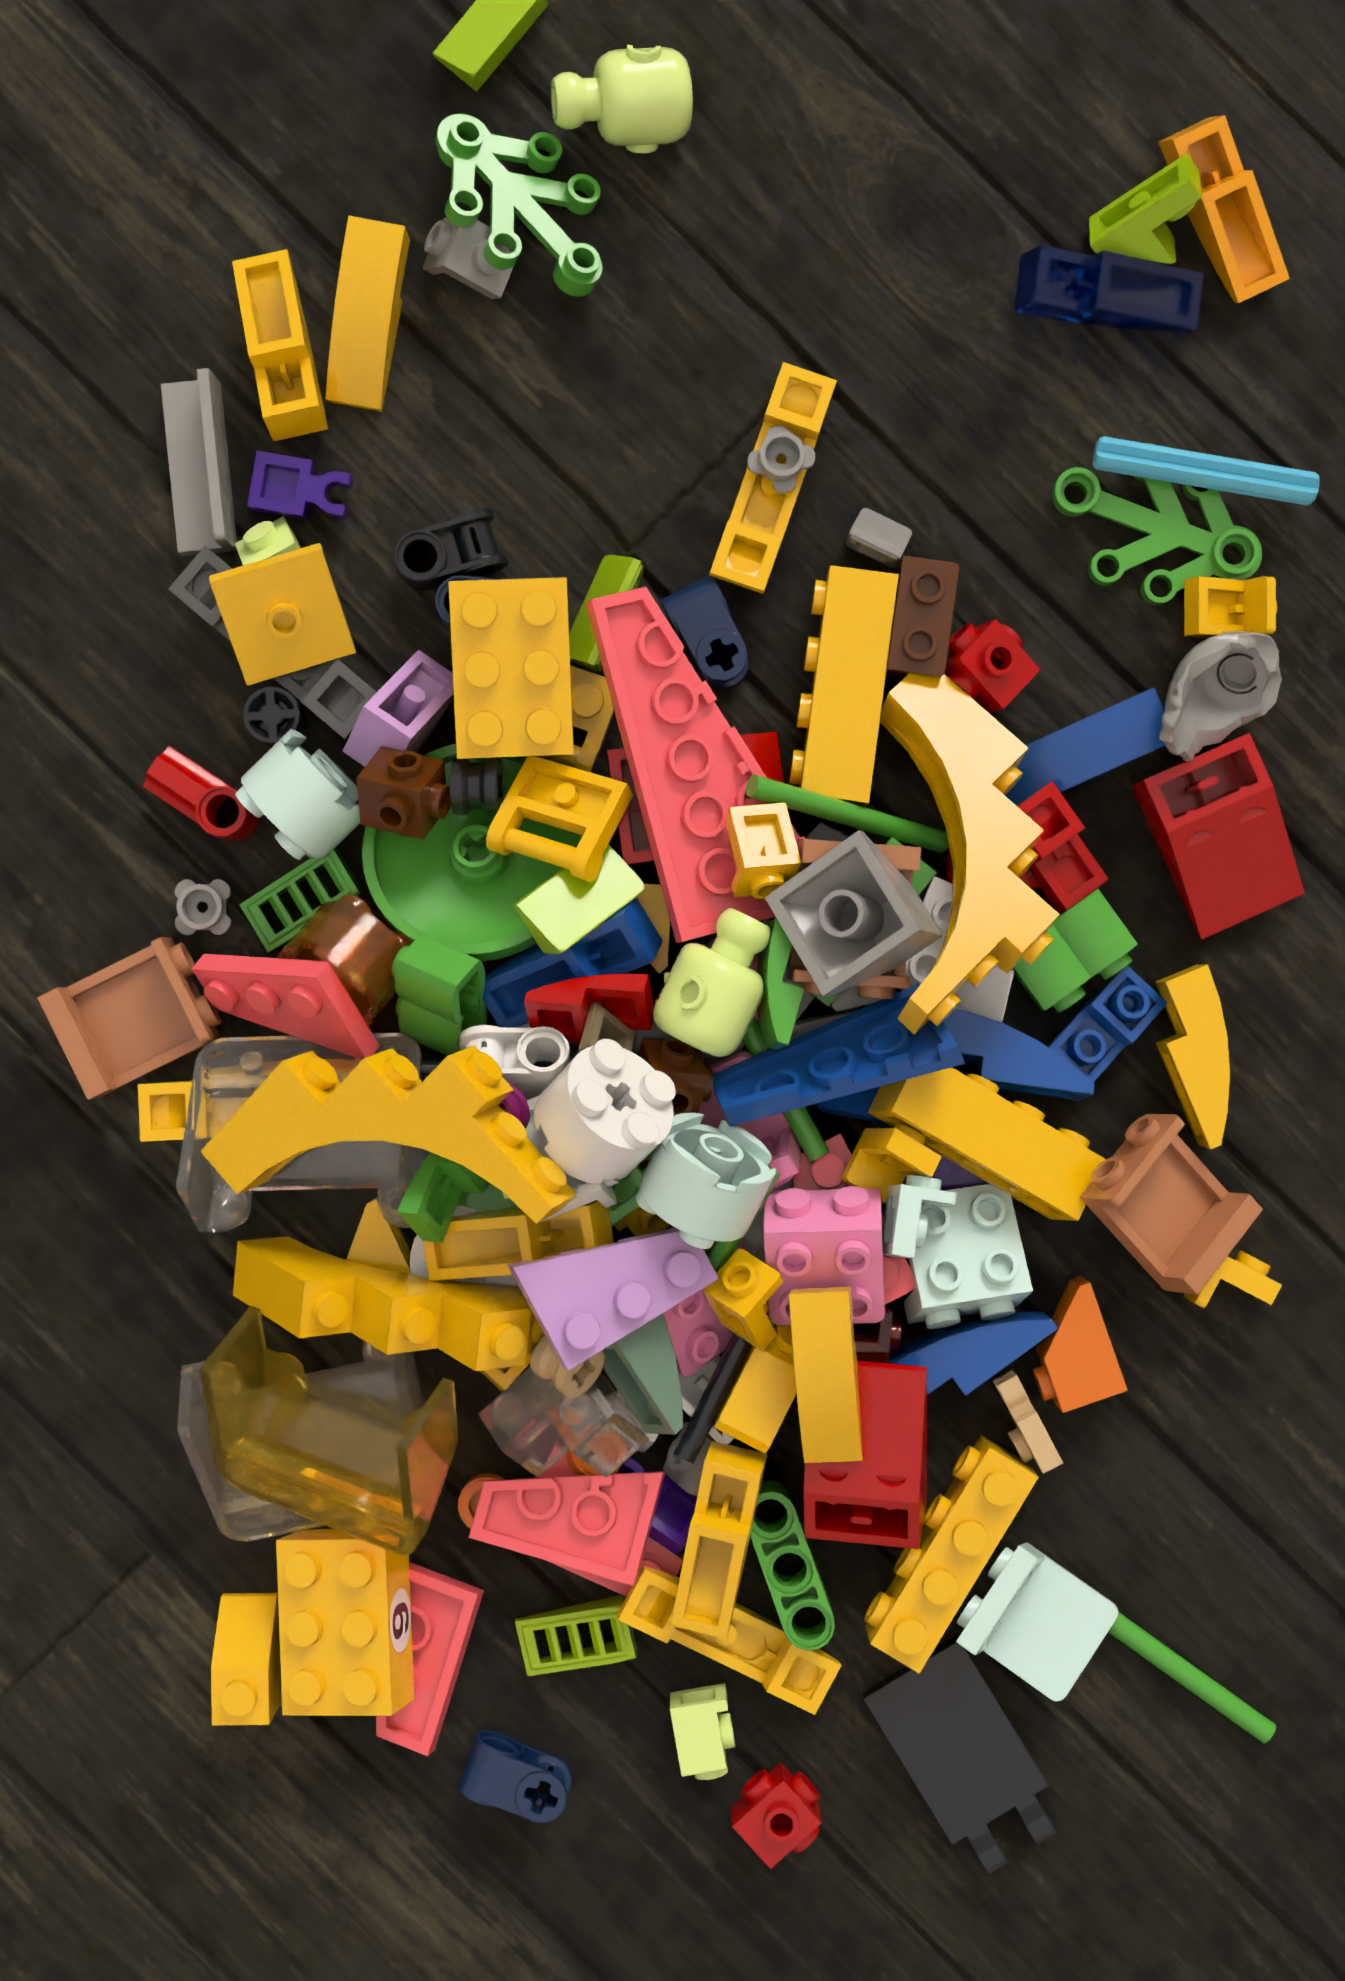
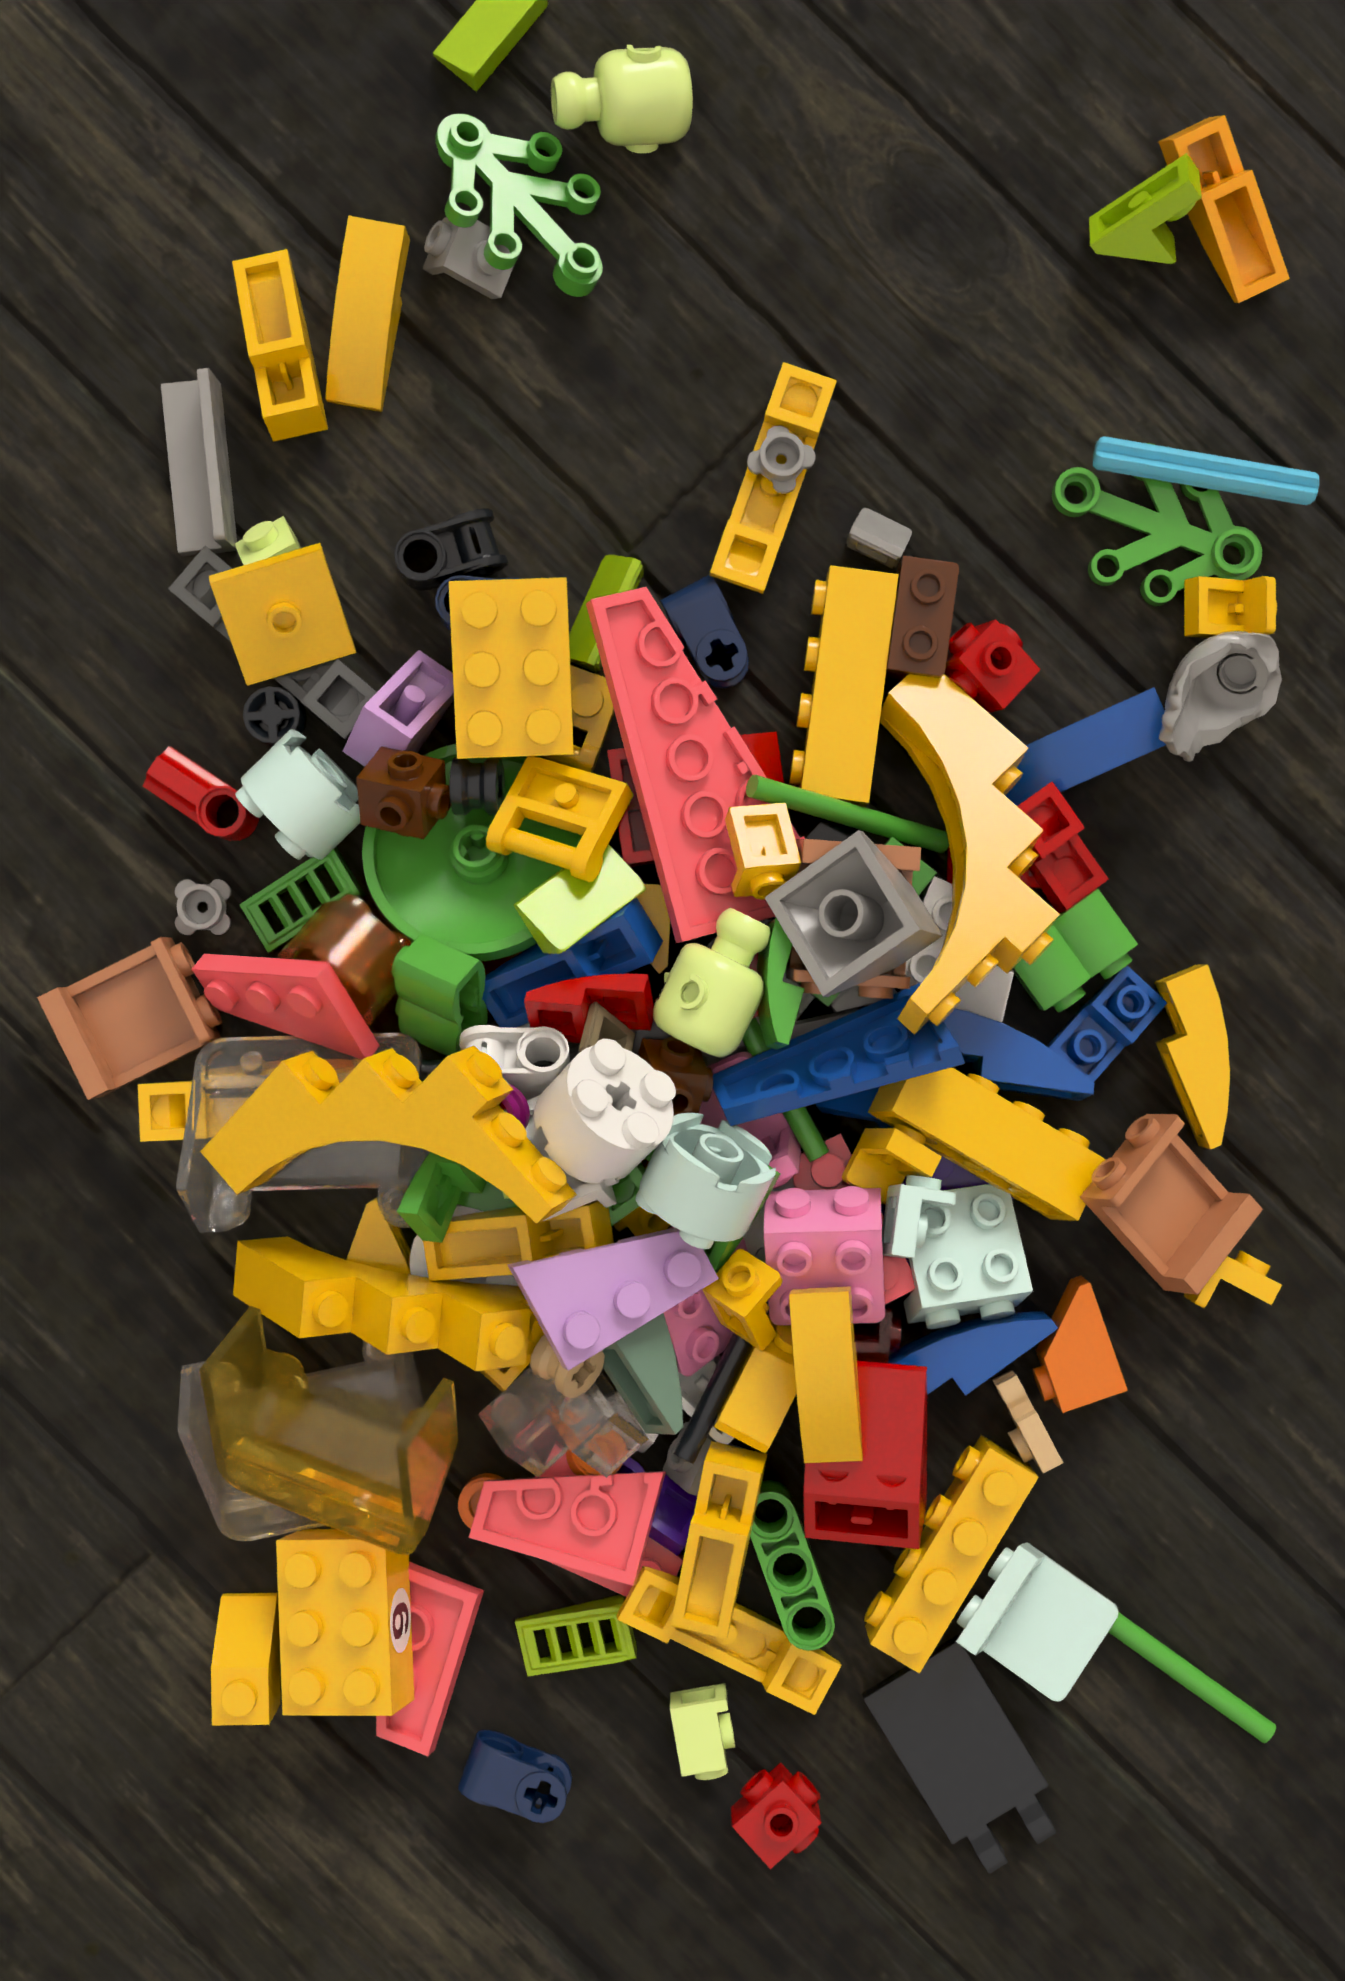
(288, 487): dark purple plate -> none
(1107, 290): clear blue slope -> none
(1221, 835): red slope -> none

